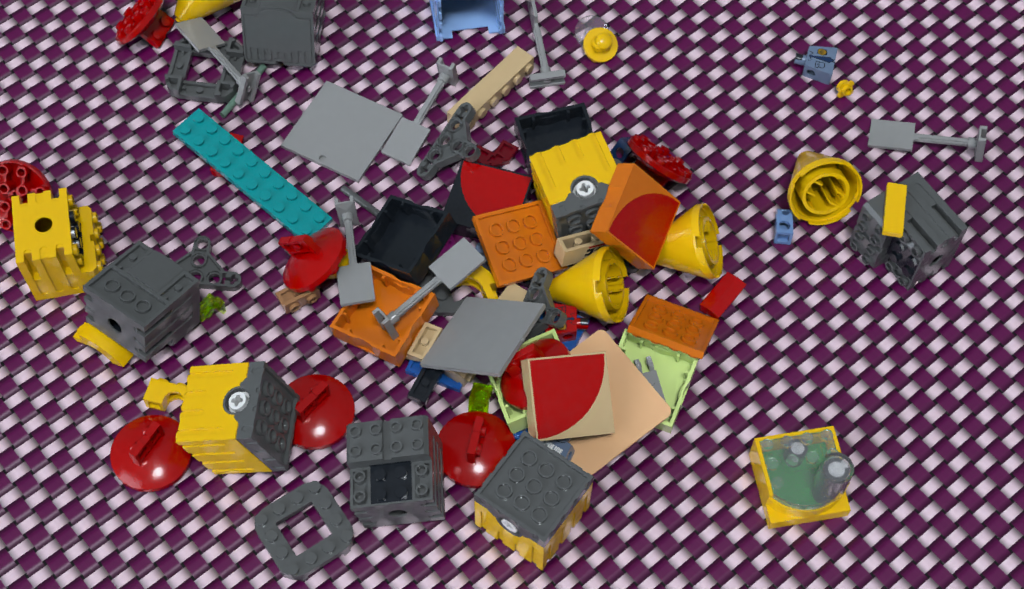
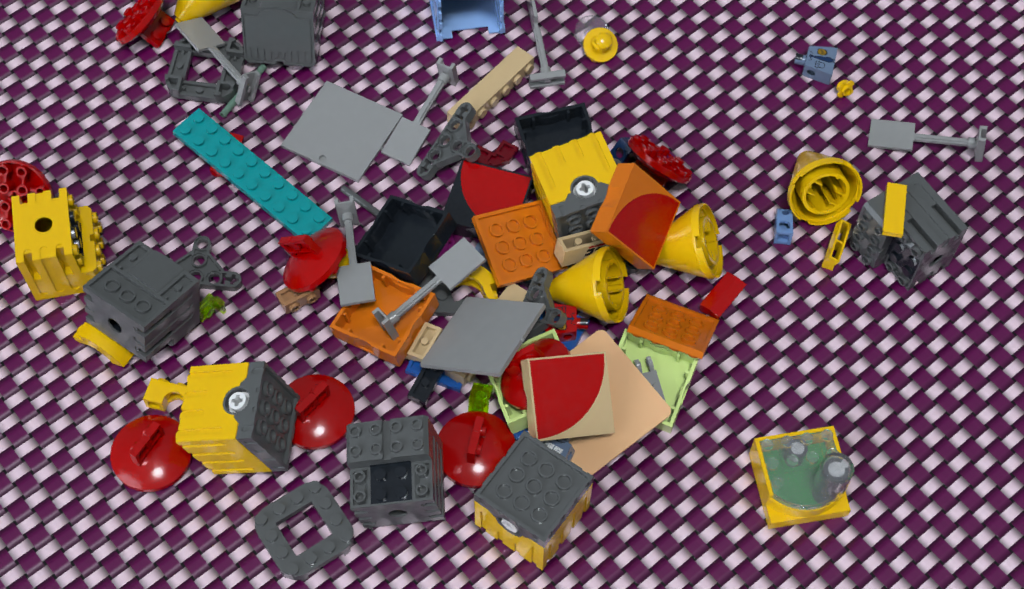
(842, 227): none -> yellow piece

